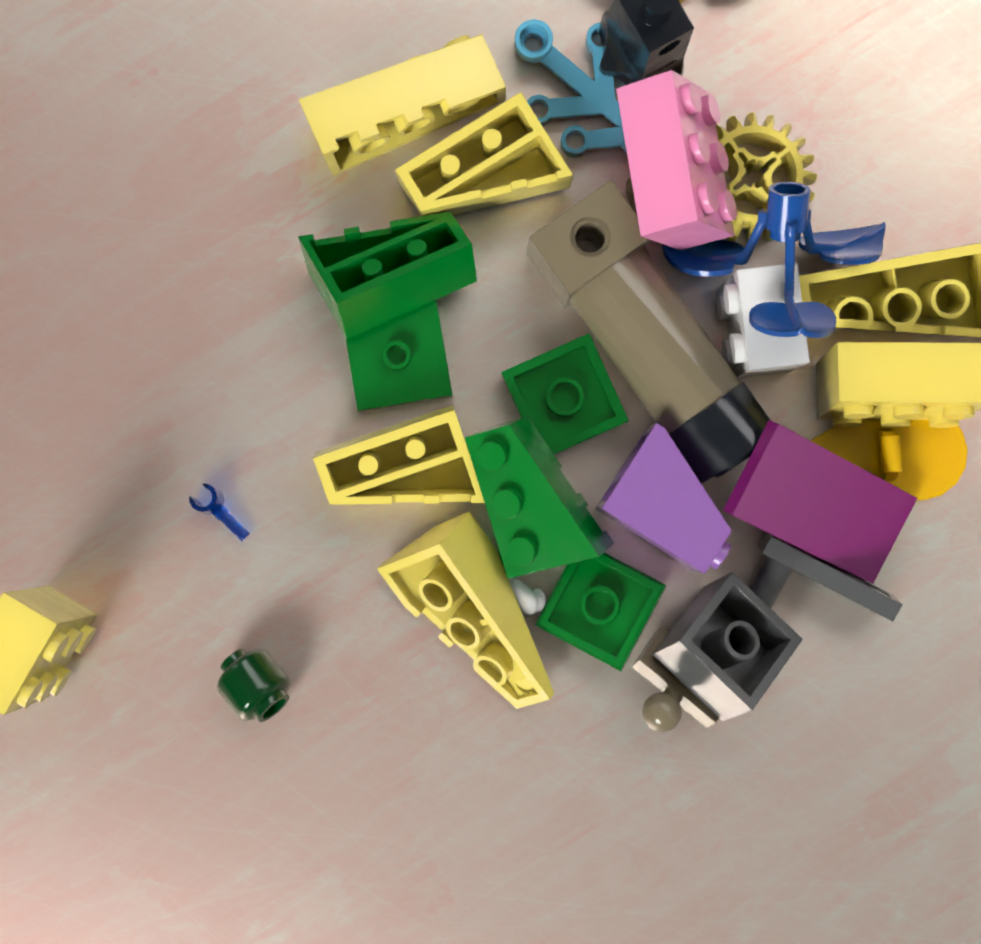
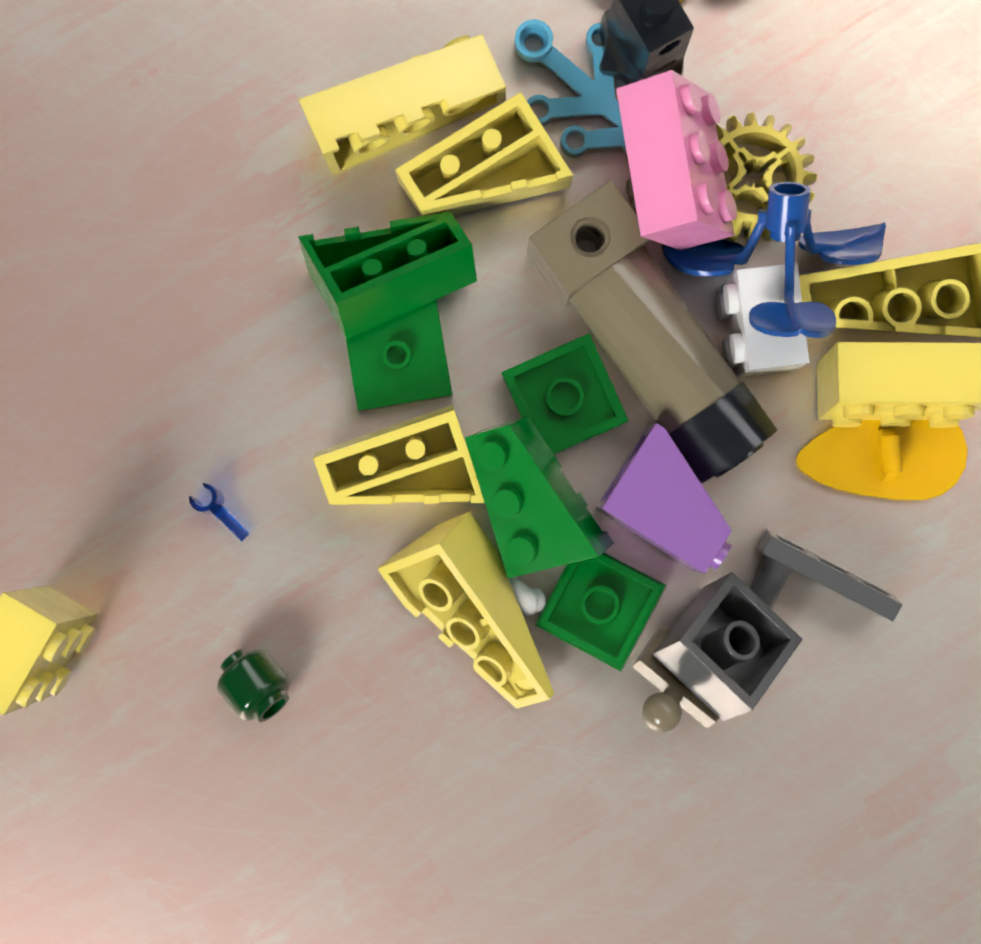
(819, 502): magenta tile -> none

